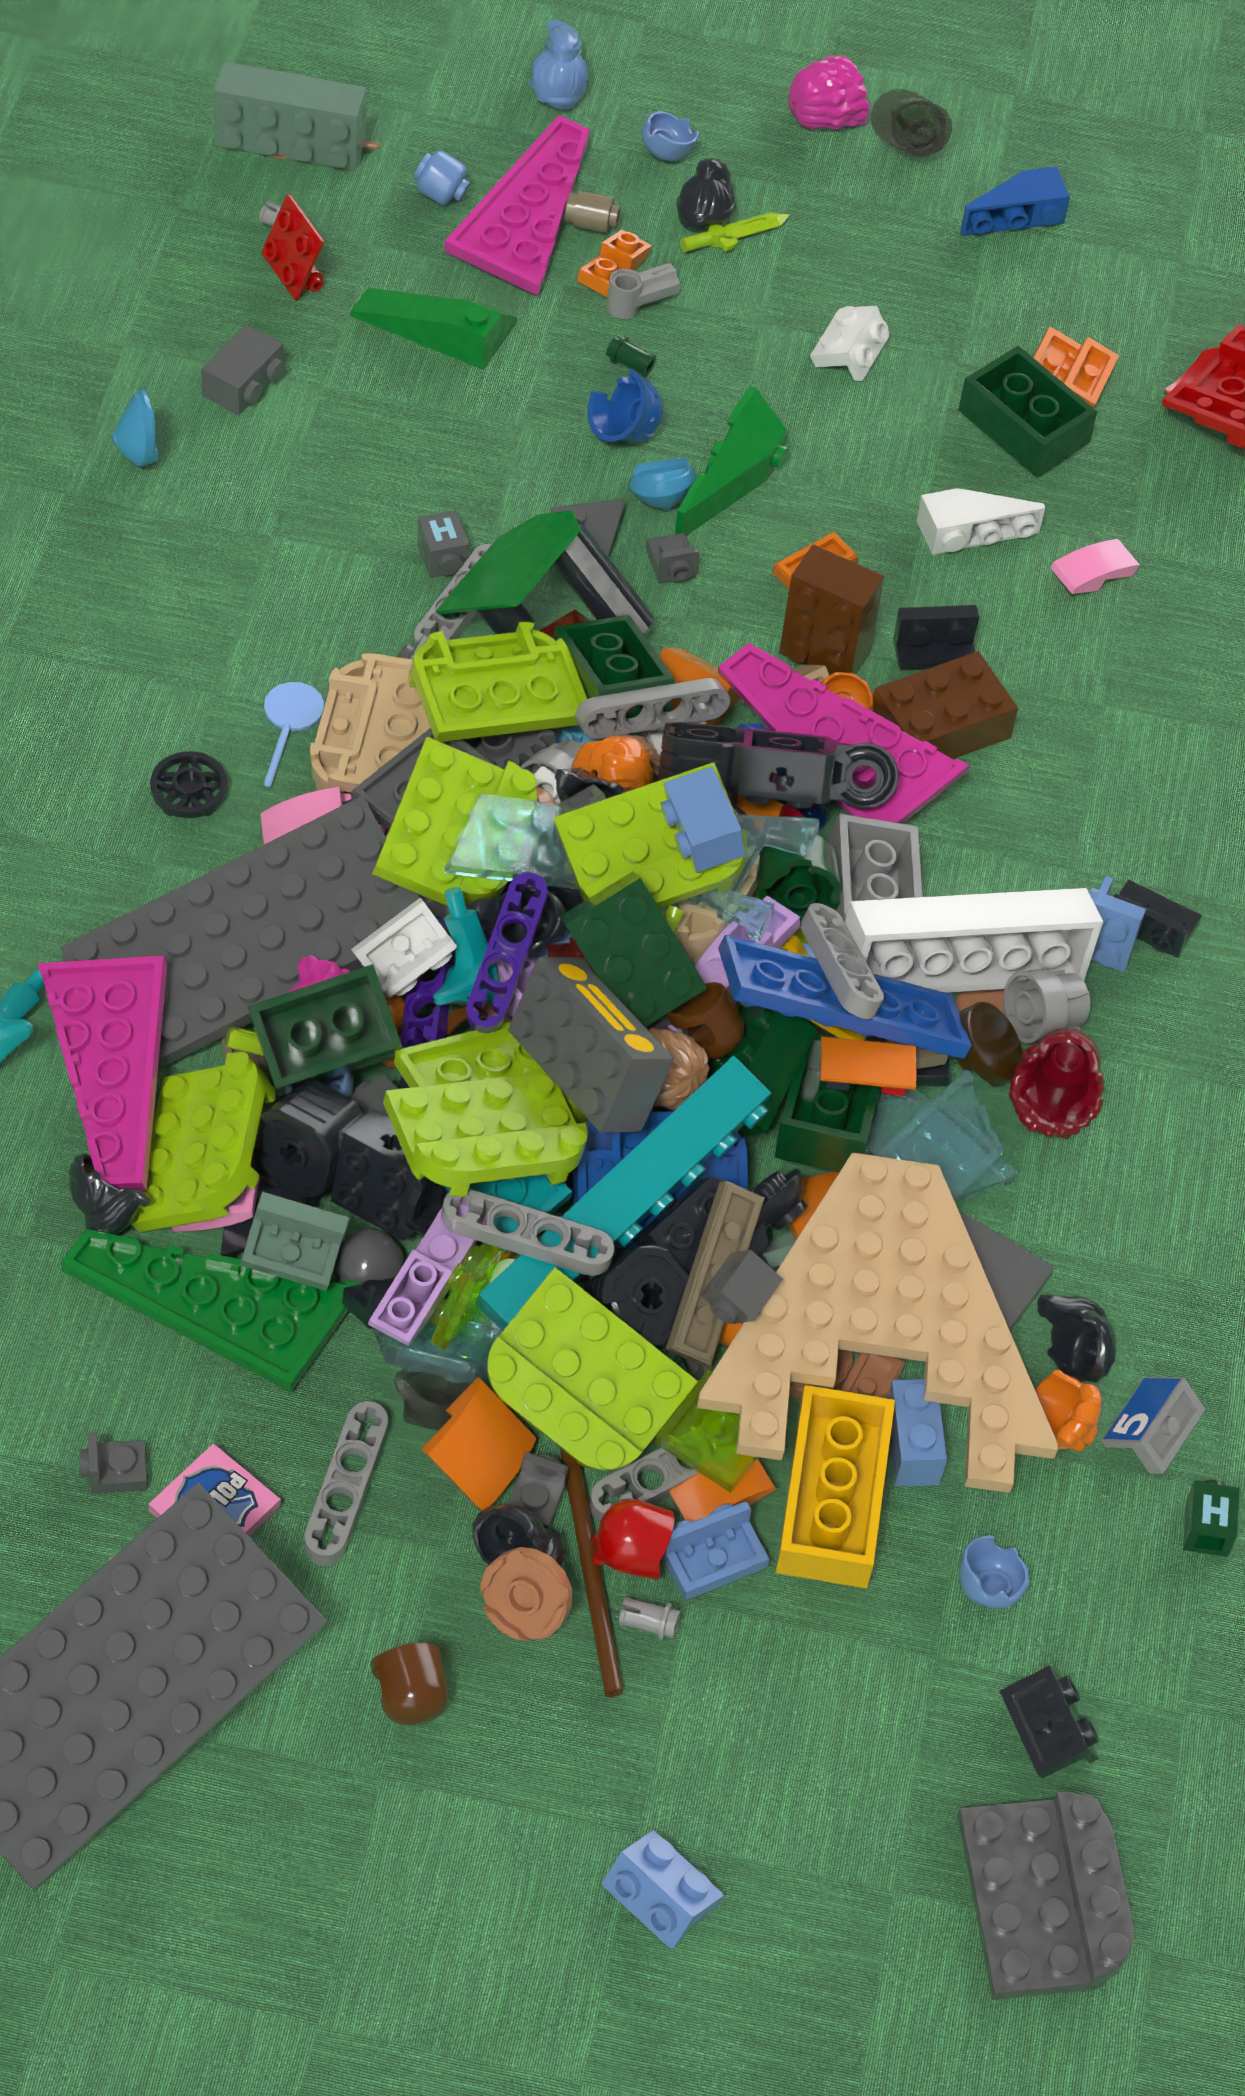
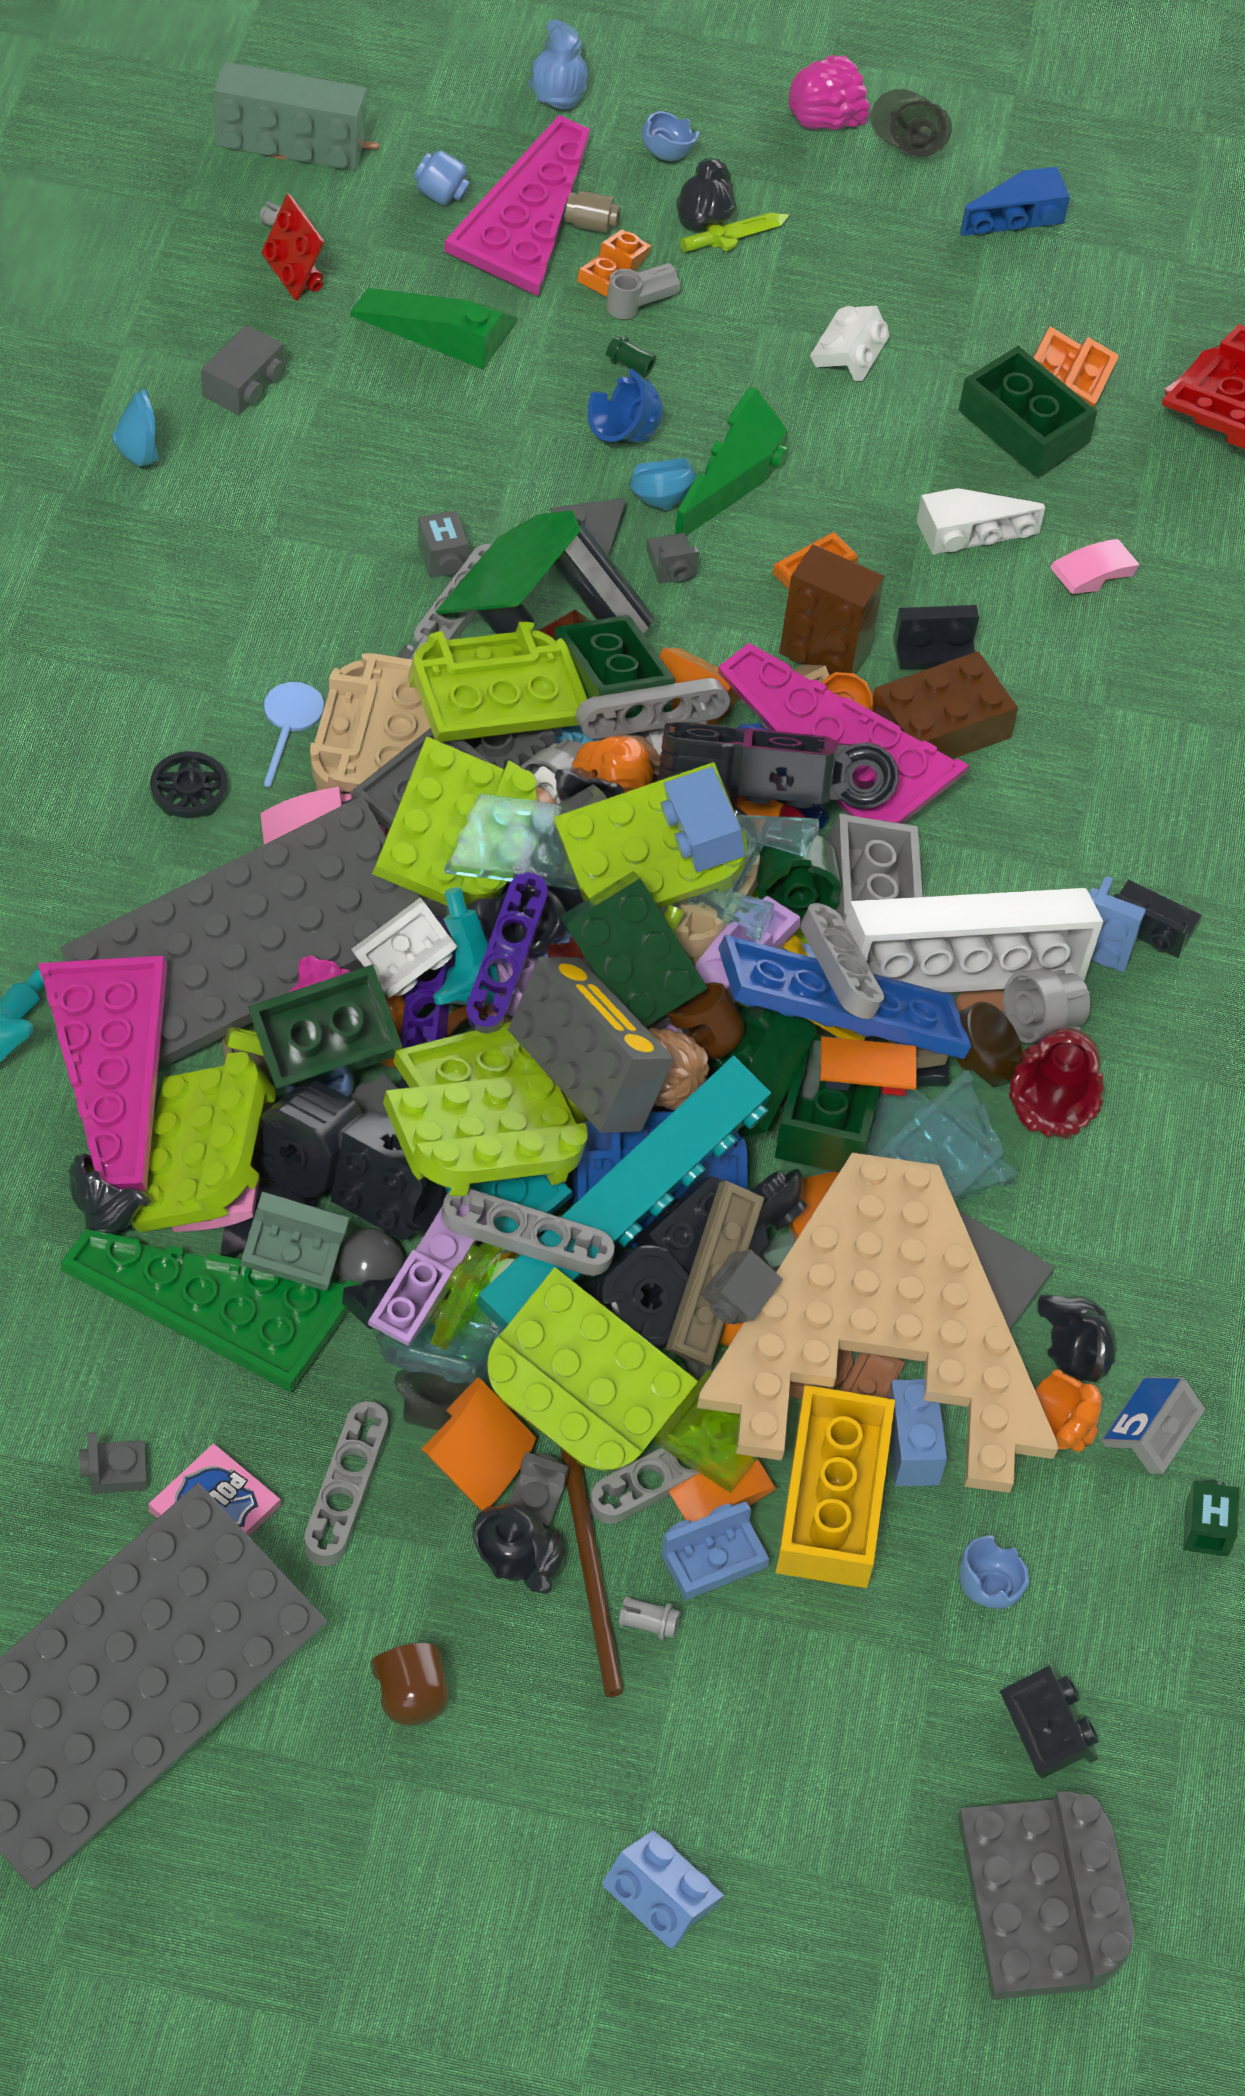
(526, 1594): nougat tile -> none
(633, 1537): red helmet -> none

